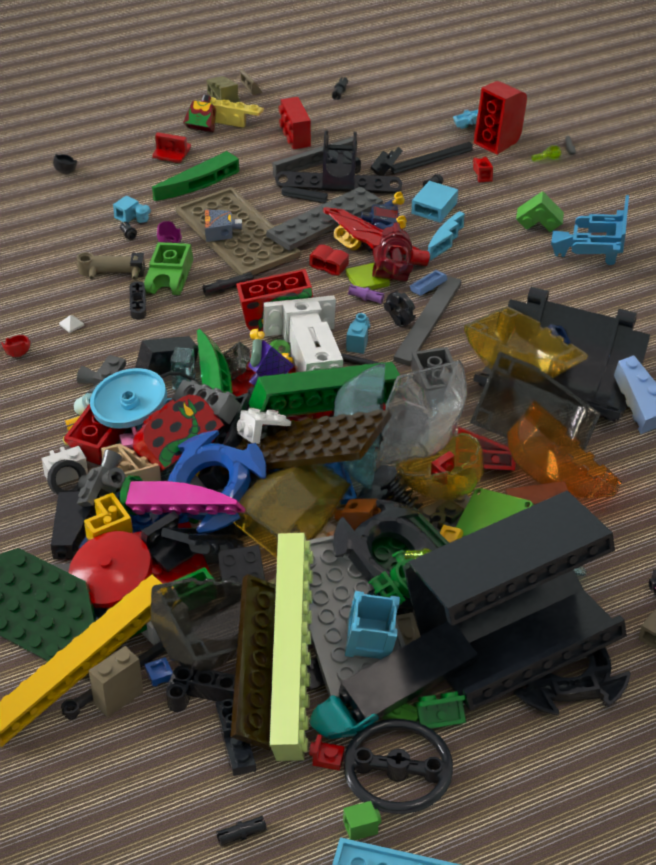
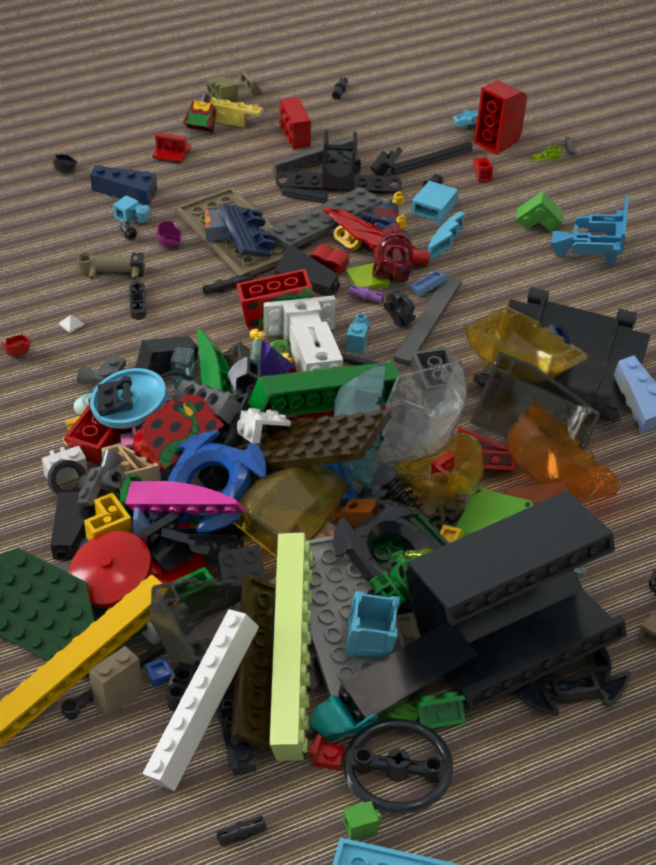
(109, 397): none -> black plate
(124, 183): none -> dark blue wedge
(139, 522): none -> medium blue slope
(169, 267): bright green brick -> none
(197, 177): green slope -> none
(201, 700): none -> white brick
(242, 375): none -> black brick
(246, 231): none -> dark blue hinge
(321, 278): none -> black slope

